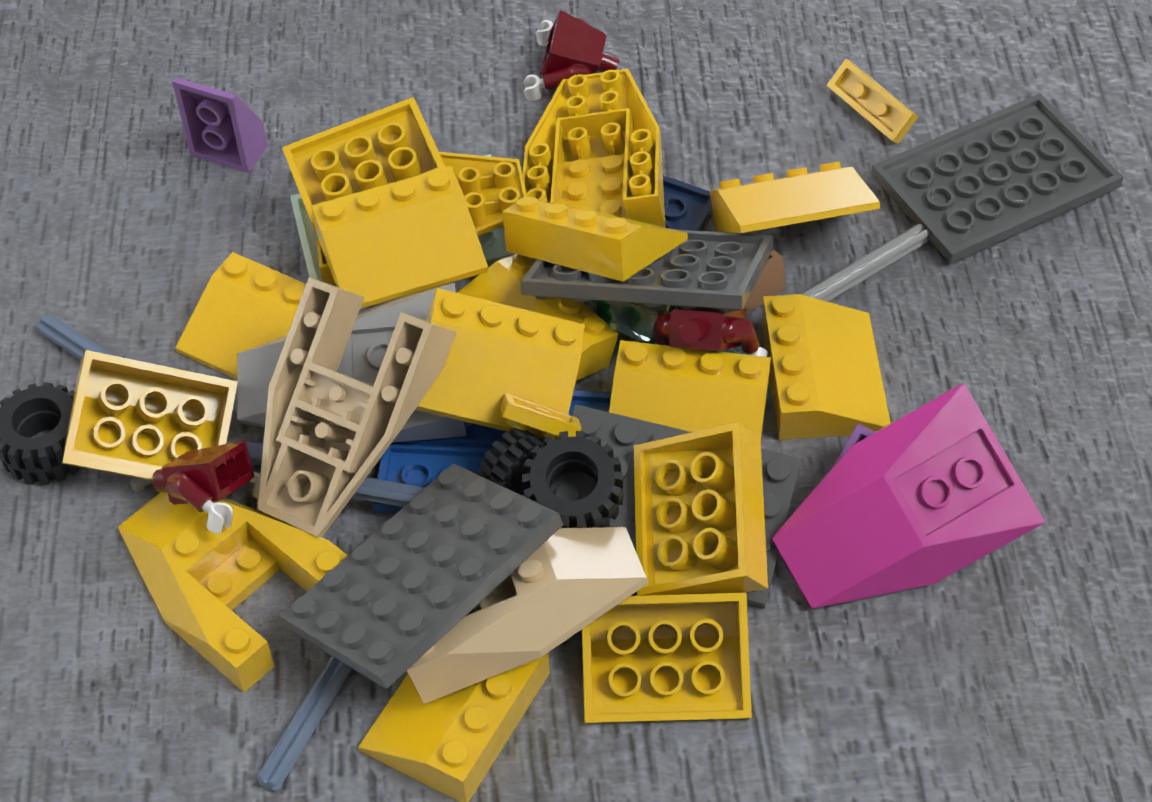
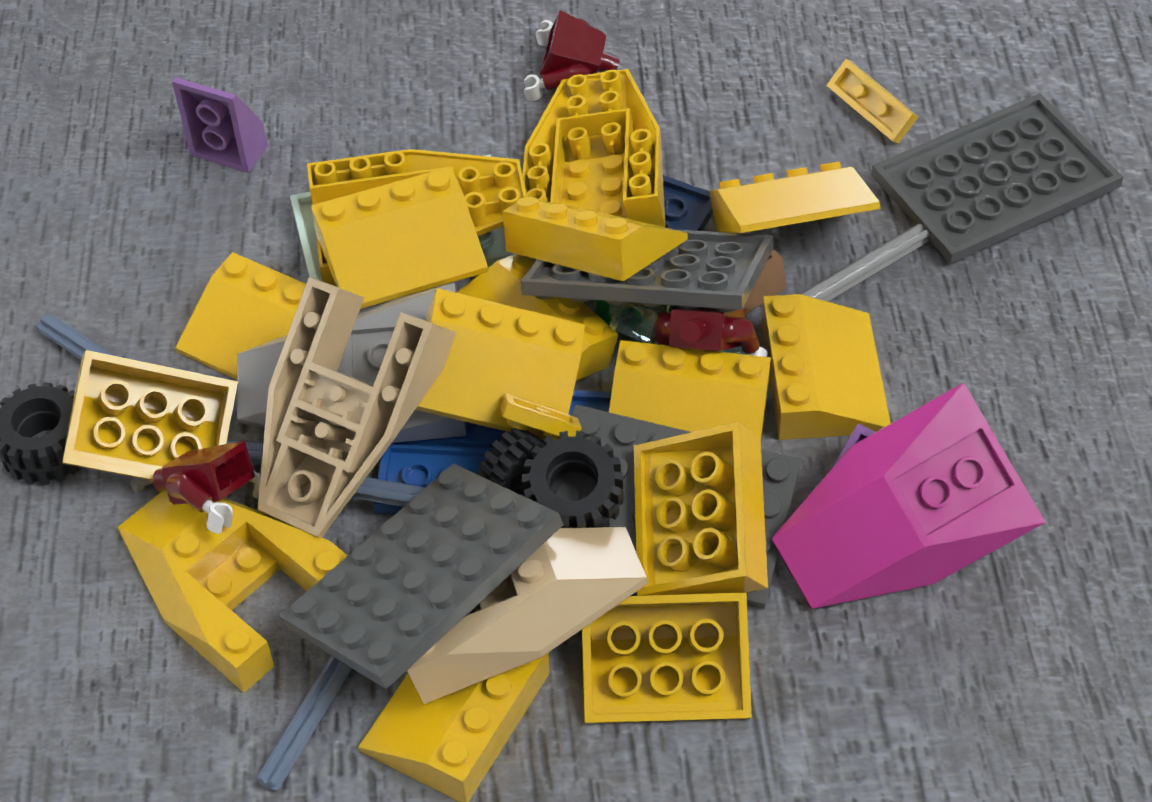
(363, 154): yellow slope -> none

